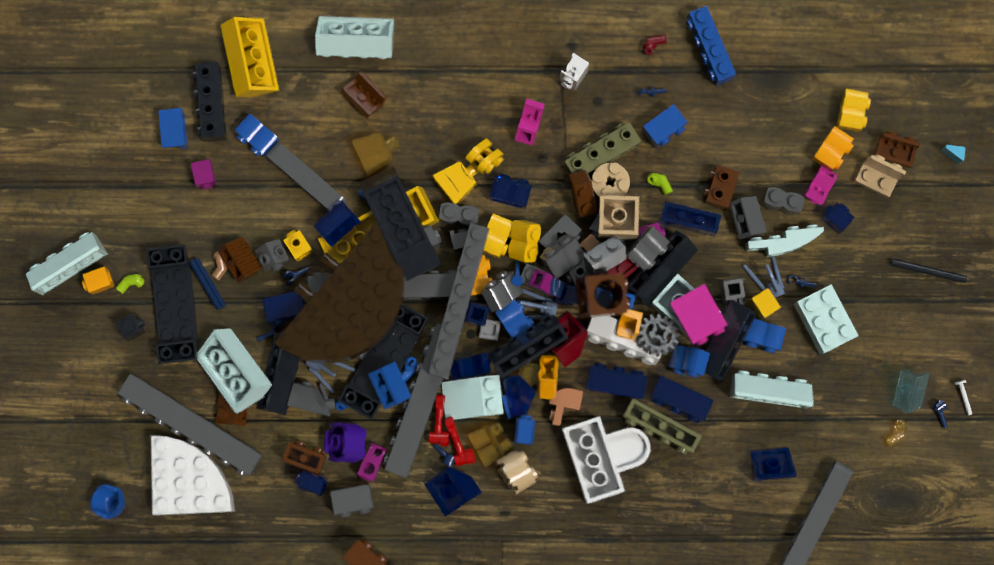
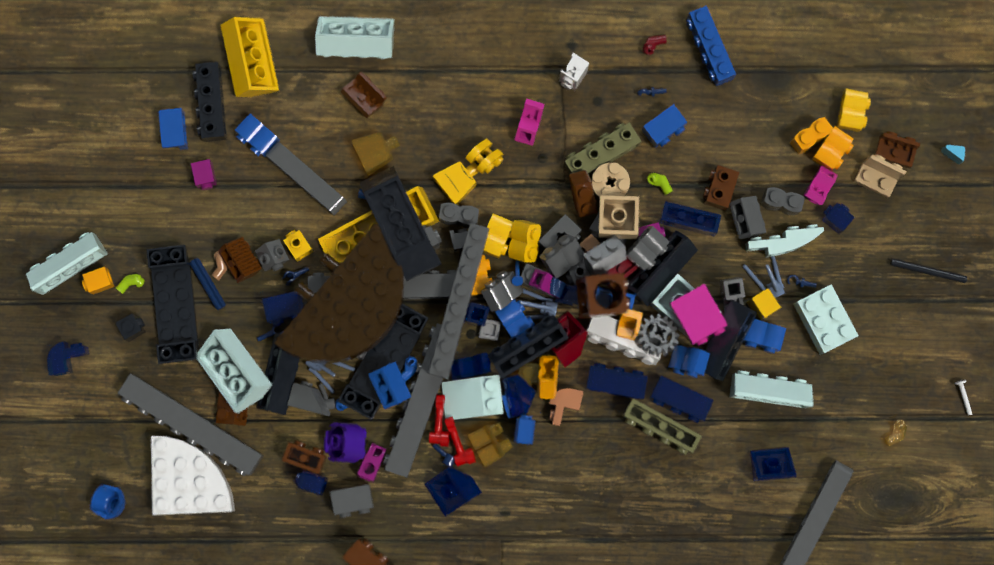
(60, 357): none -> clear blue brick
(336, 223): clear blue brick -> none
(510, 191): clear blue brick -> none
(516, 471): tan brick -> none
(602, 456): white brick -> none
(808, 137): none -> light orange brick
(910, 390): clear light blue panel -> none
(938, 407): dark blue hand -> none

